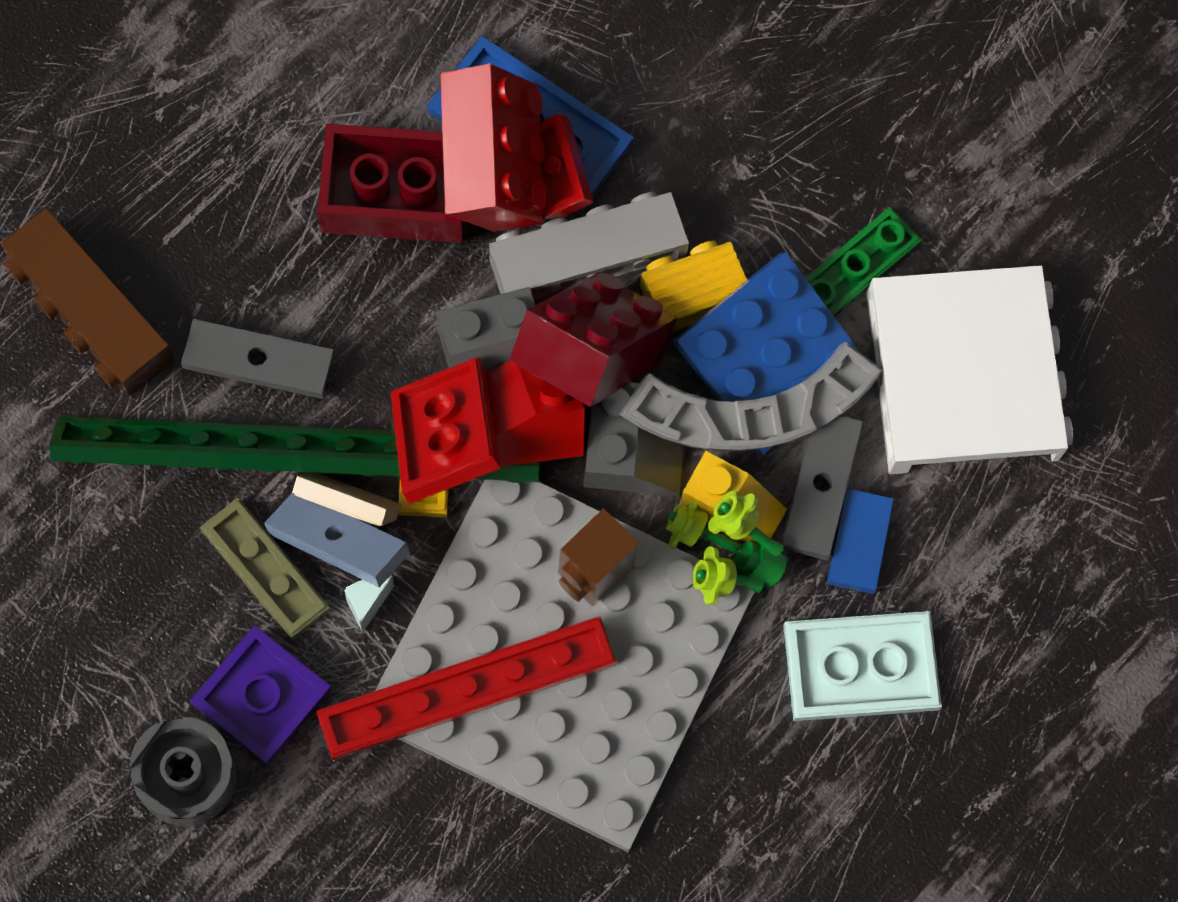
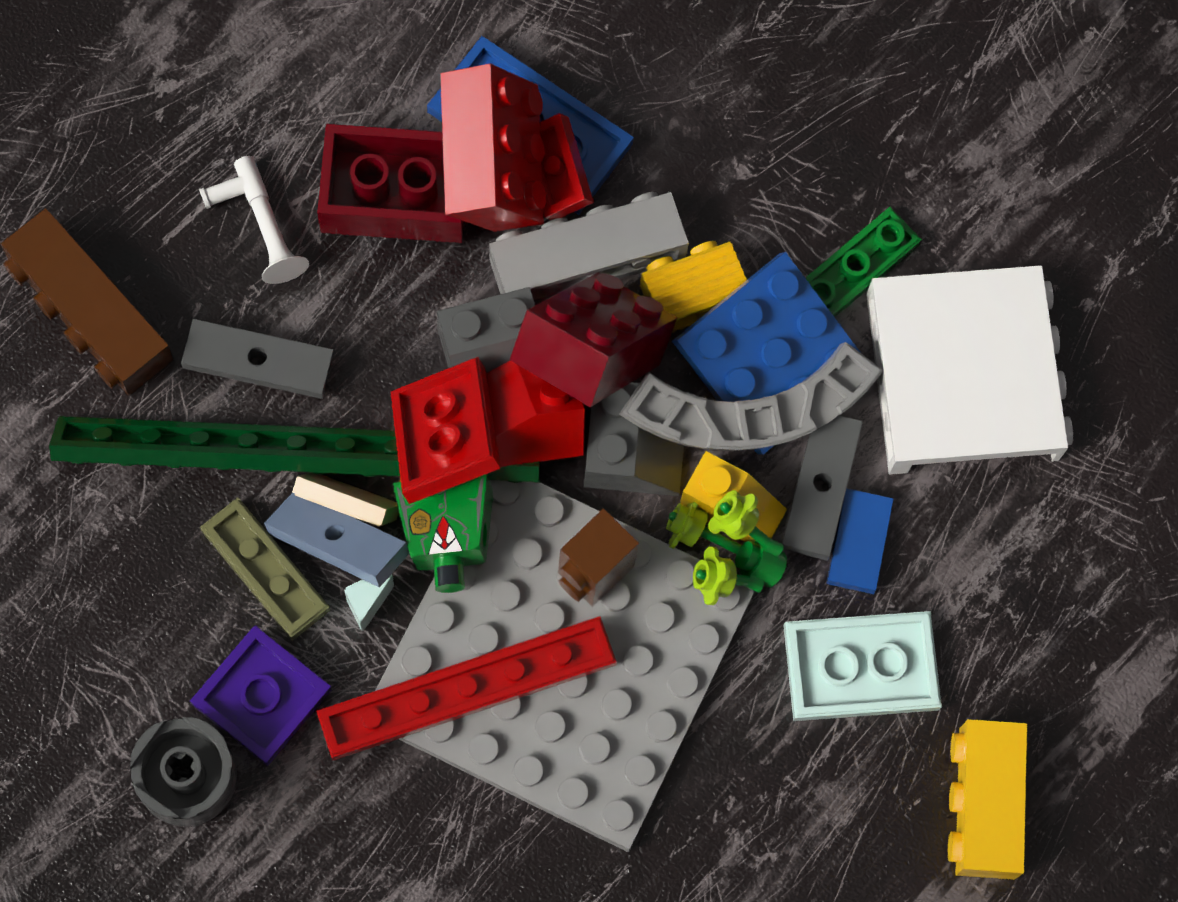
(282, 263): none -> white piece
(448, 530): none -> green torso
(989, 799): none -> yellow brick

